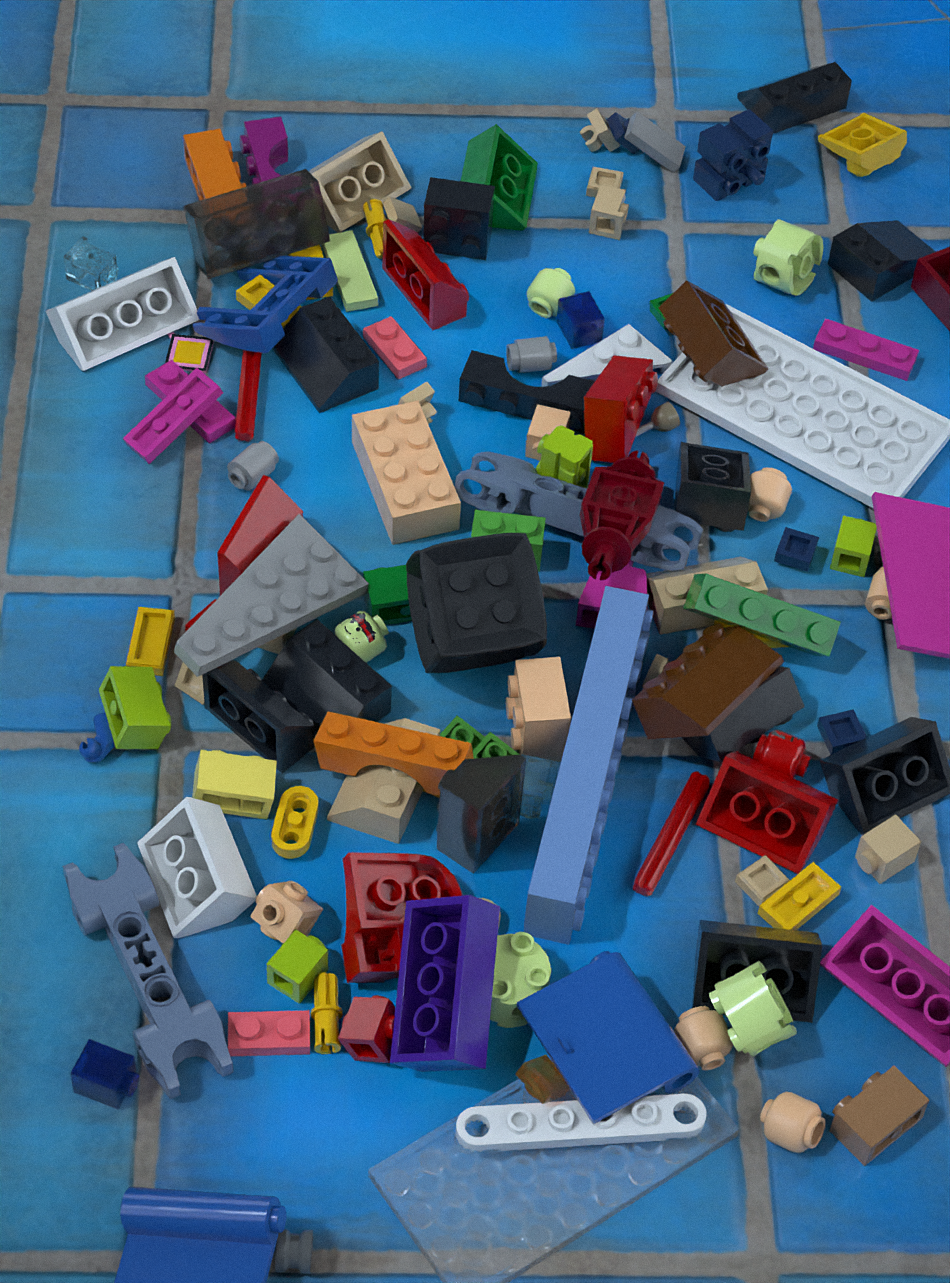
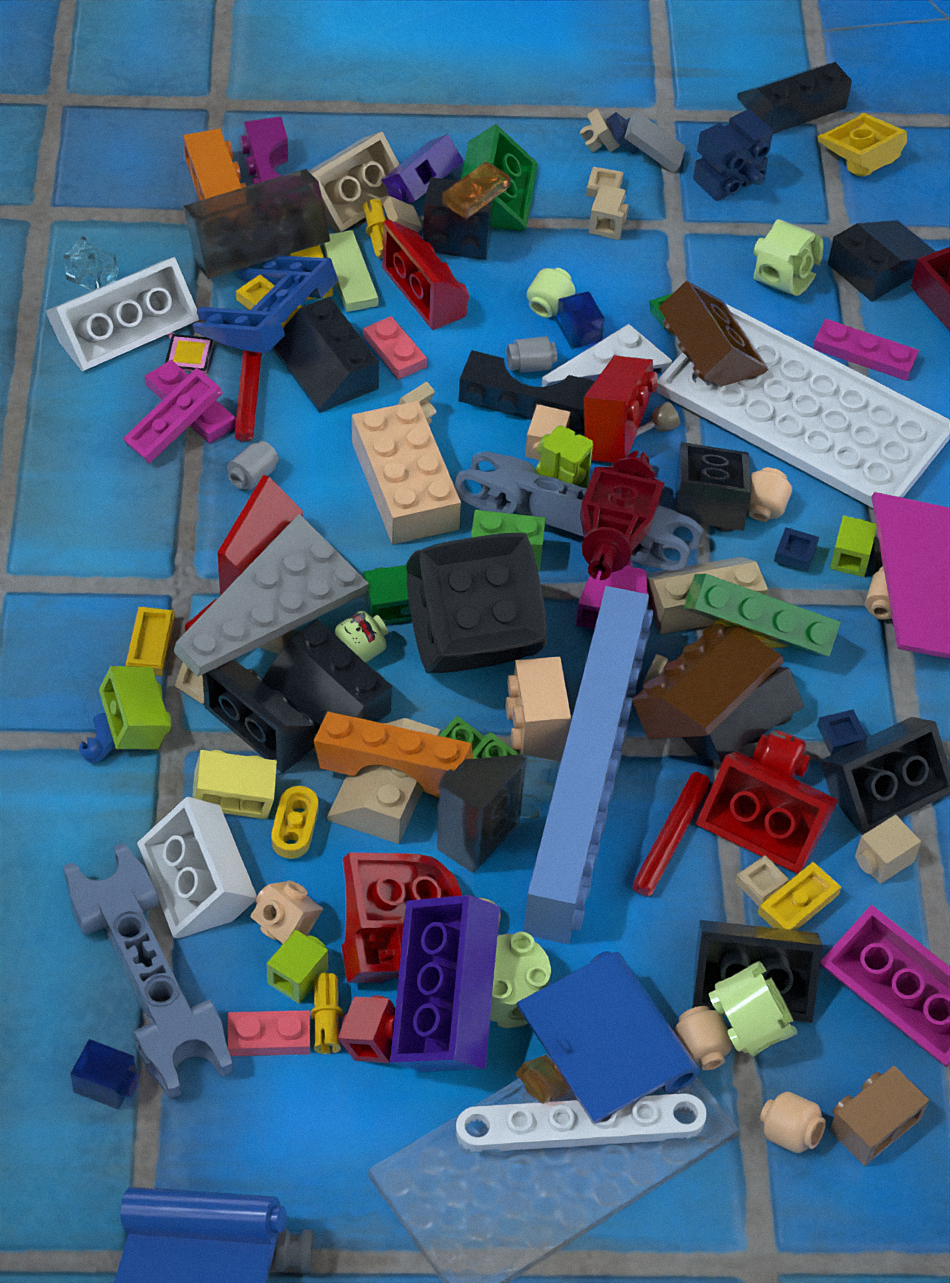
(413, 175): none -> dark purple brick
(476, 190): none -> clear orange plate

